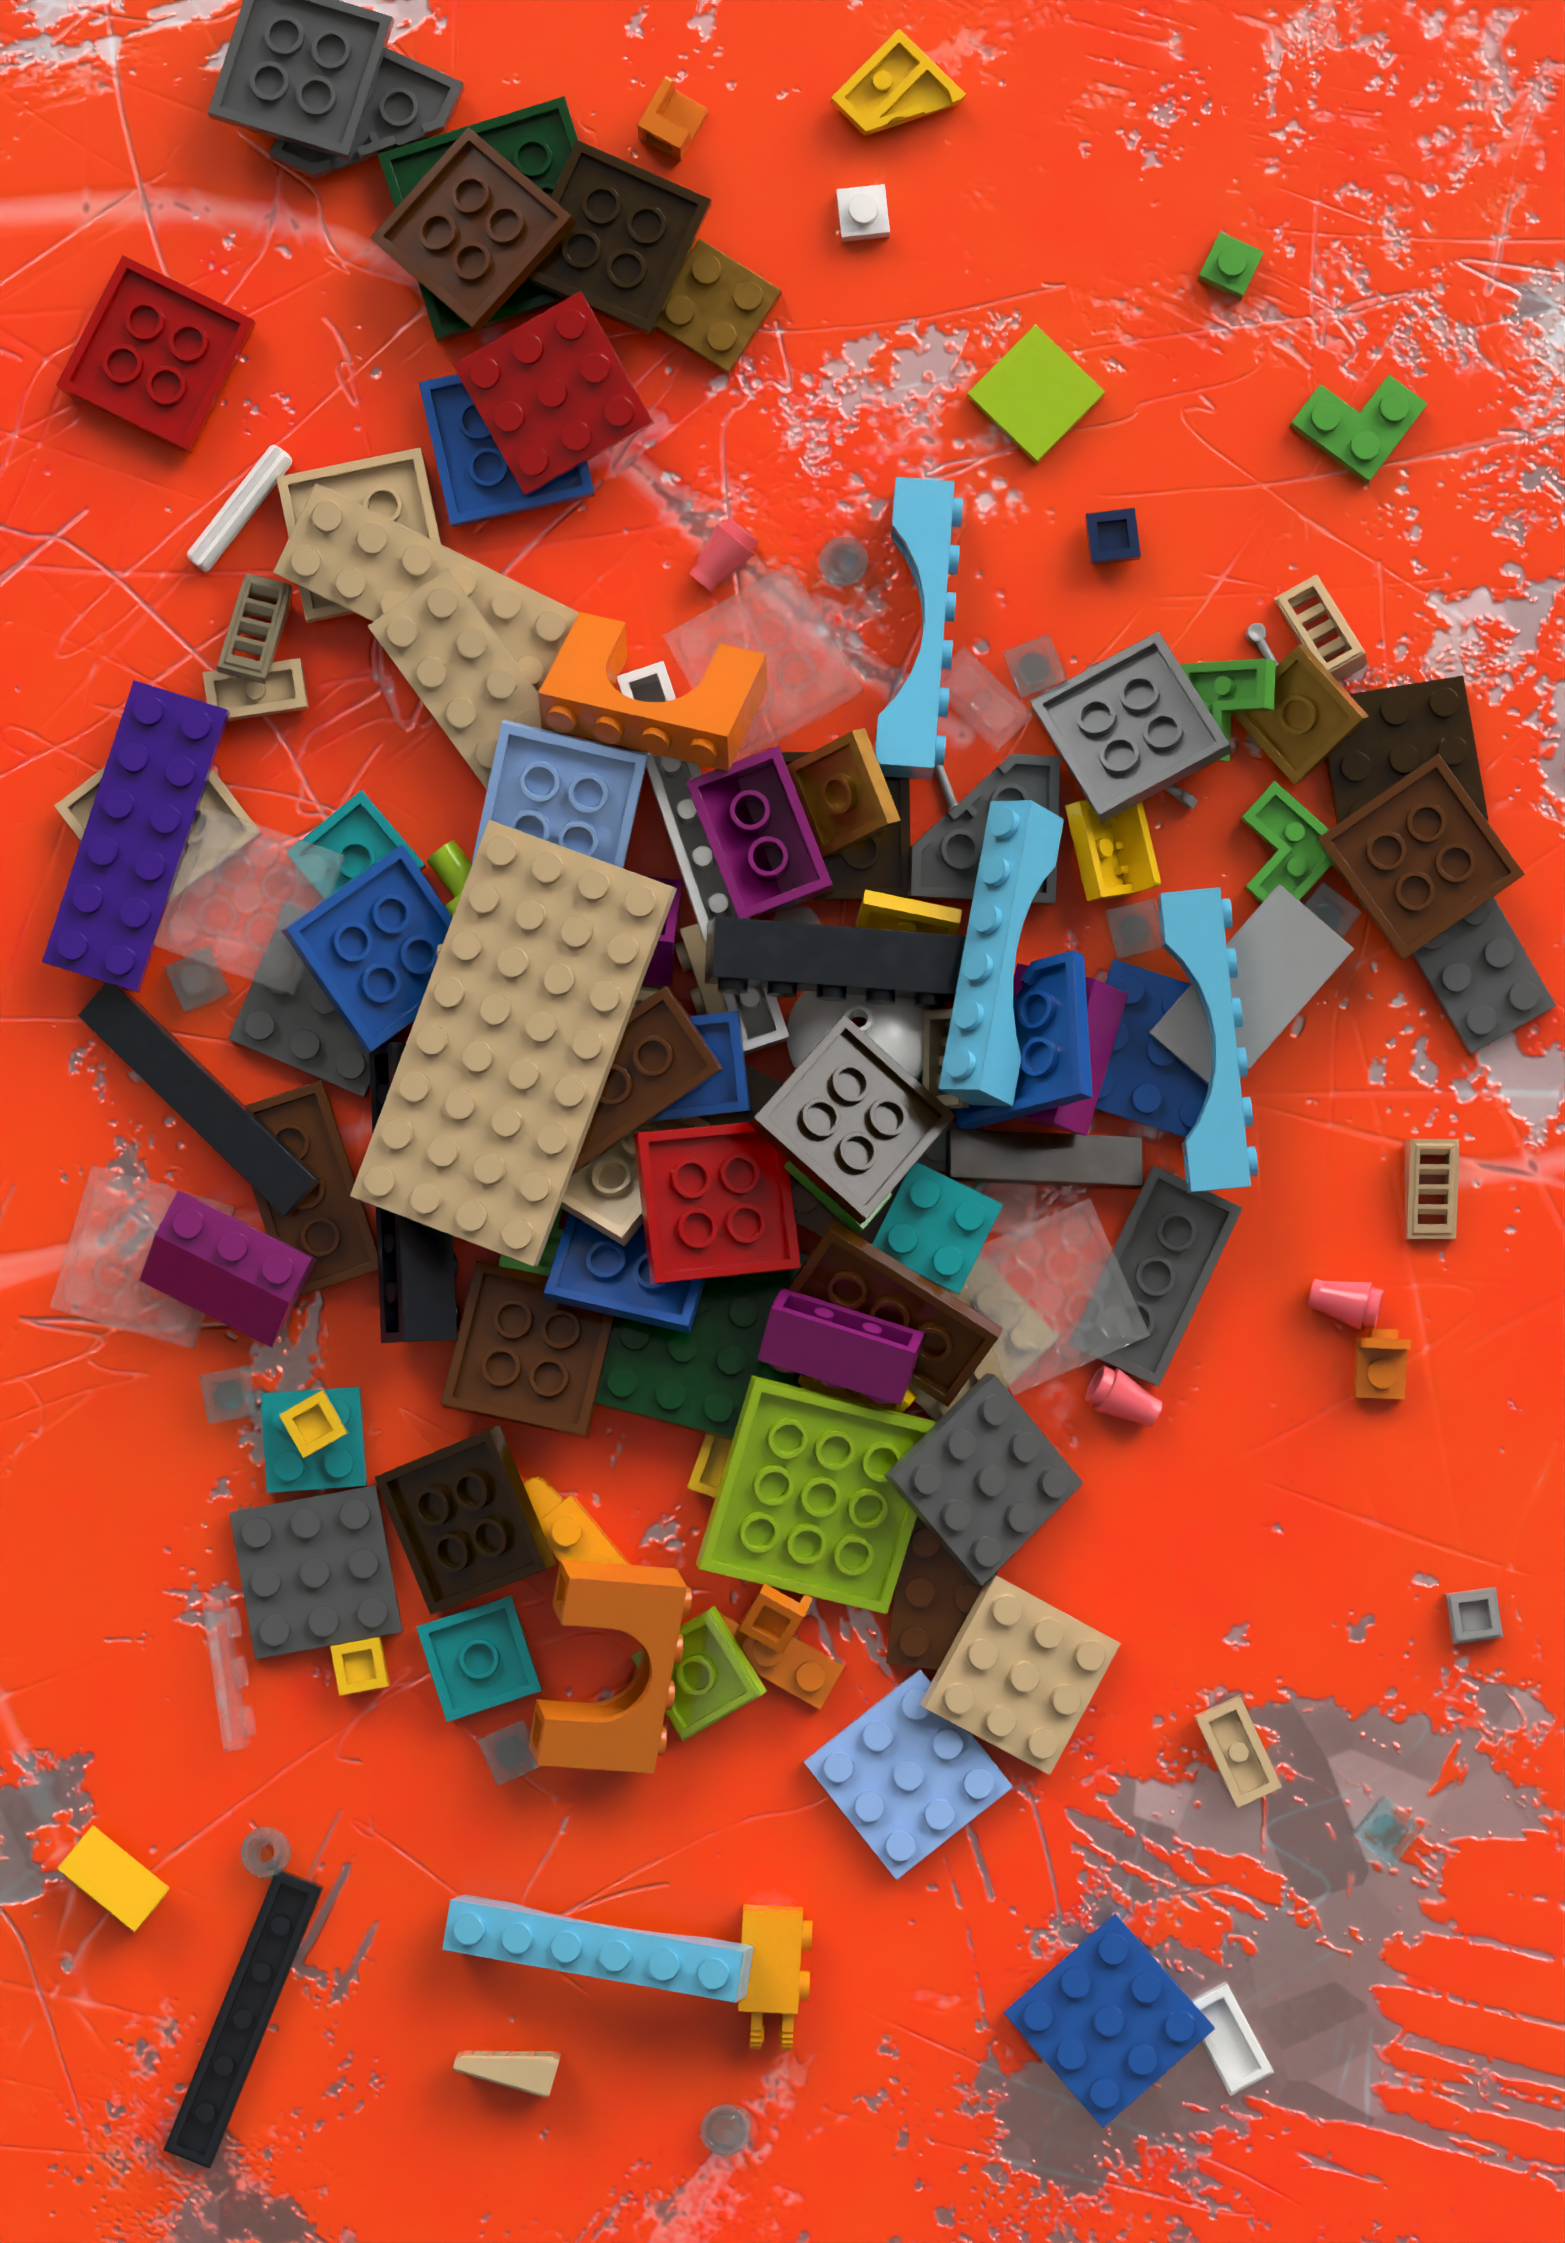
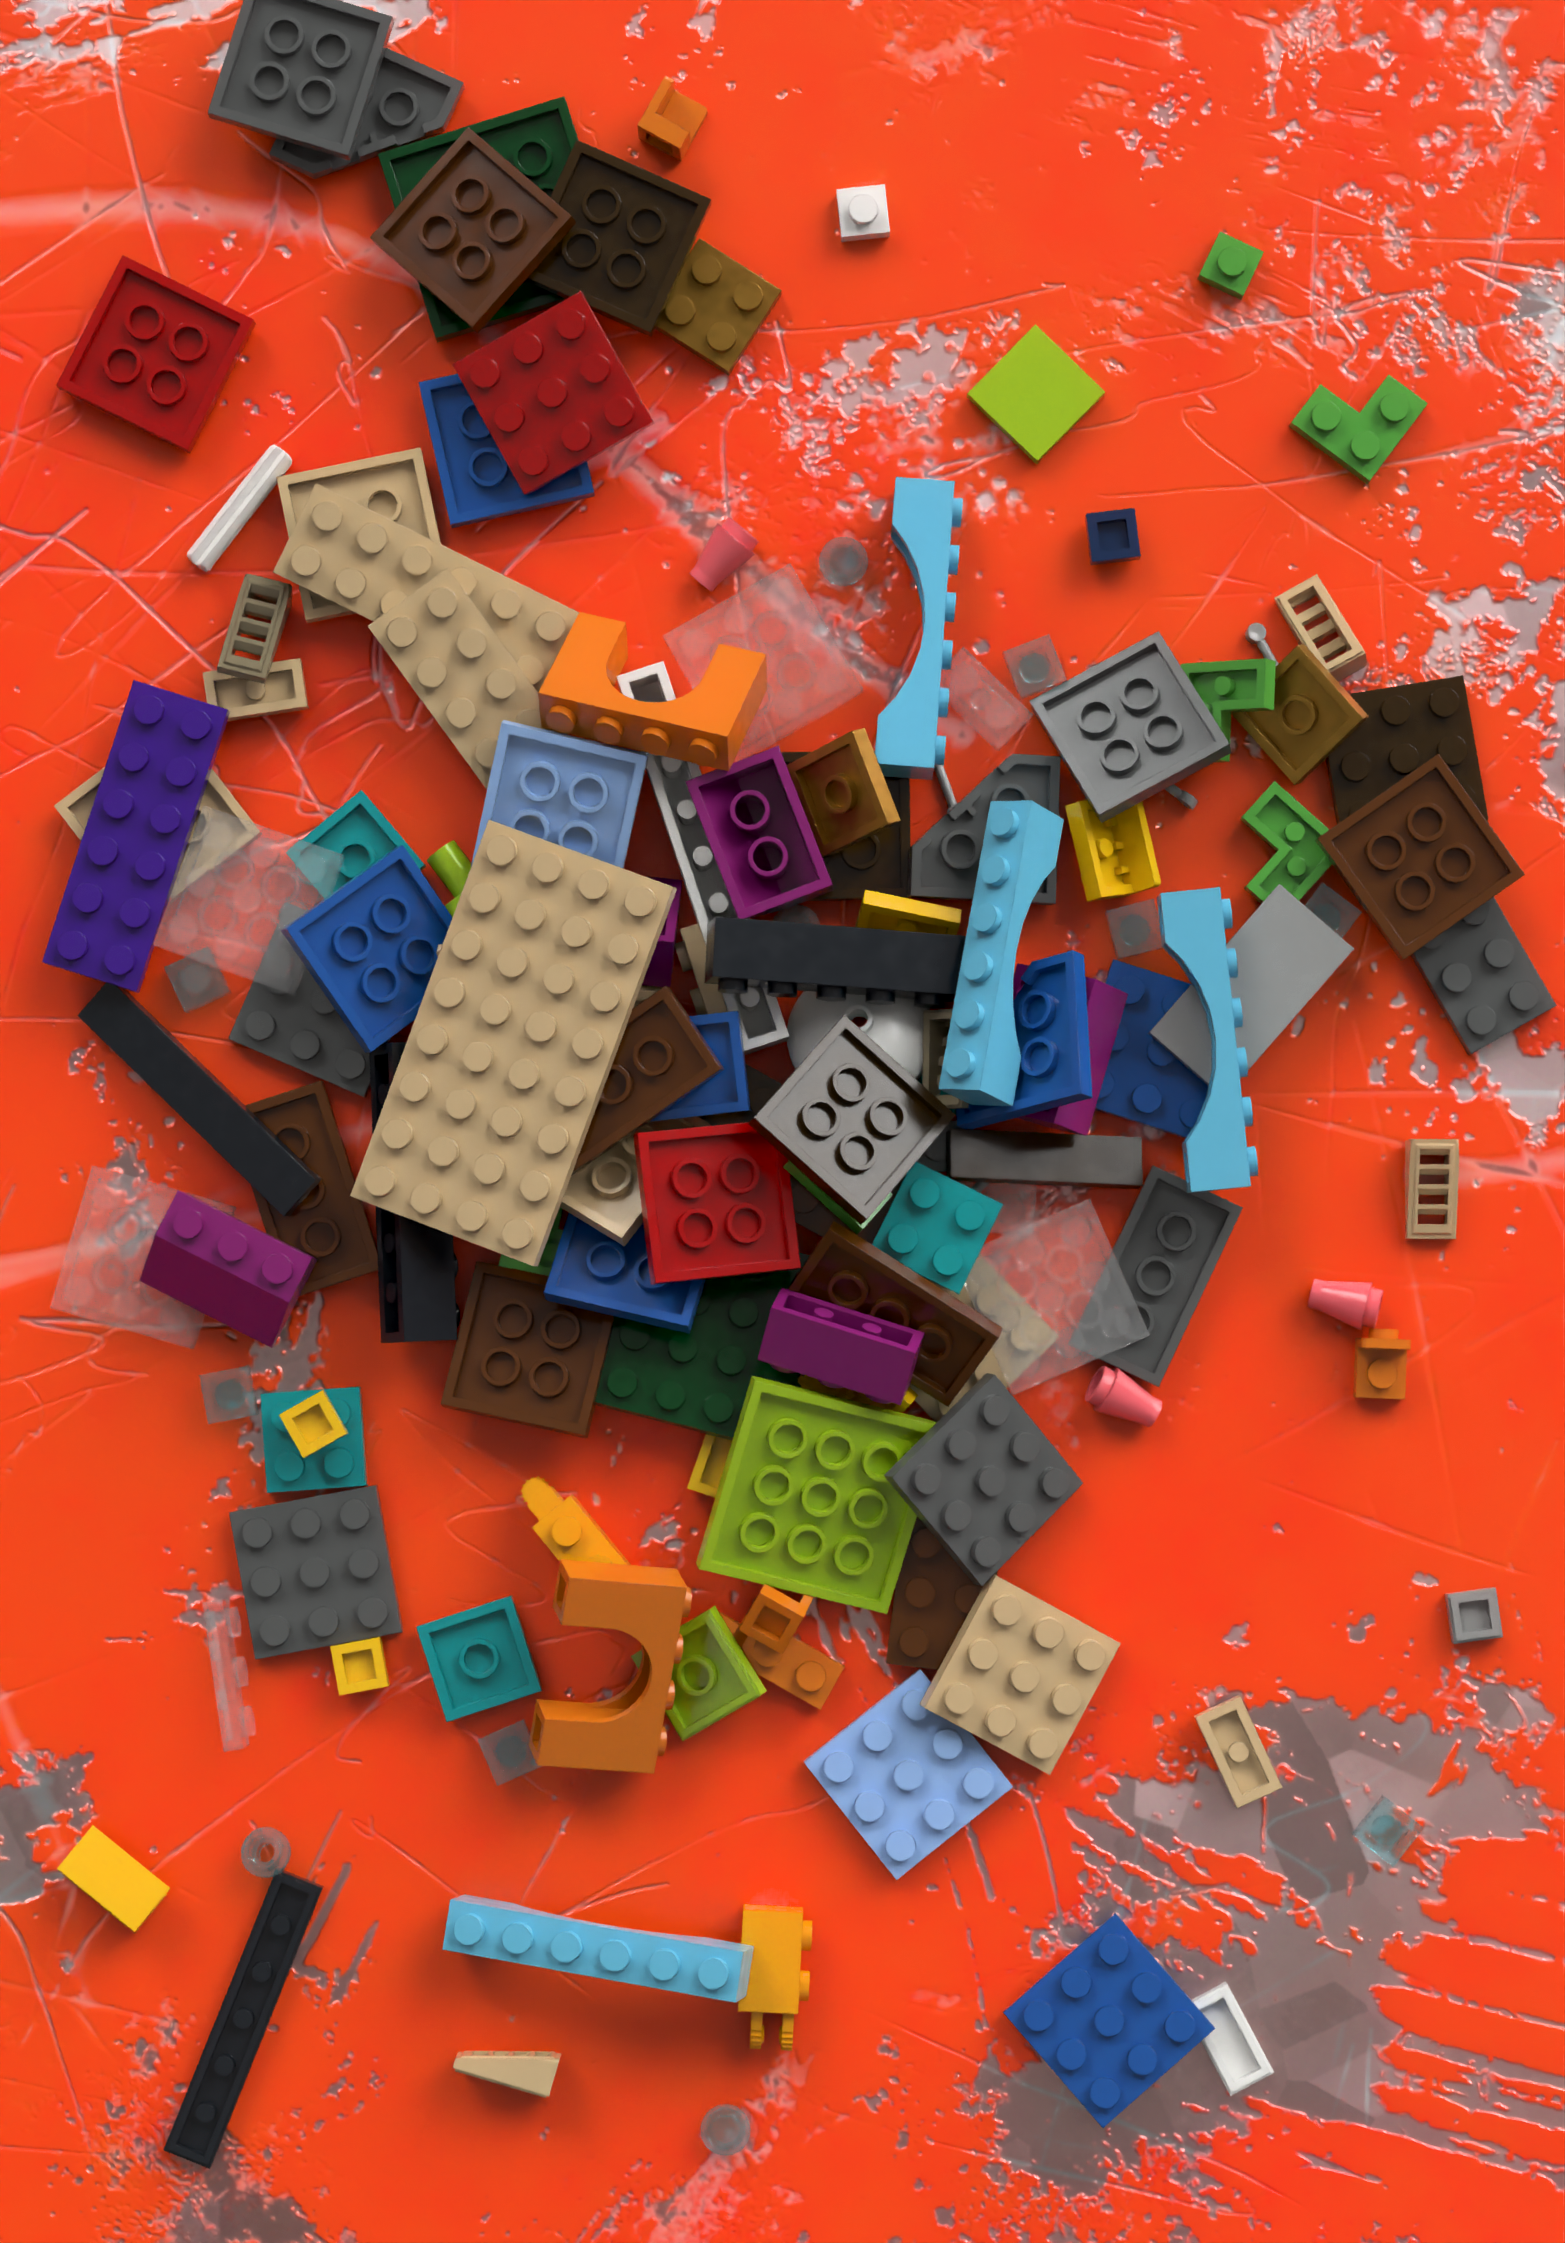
(465, 1520): dark brown plate -> none
(895, 88): yellow wing -> none

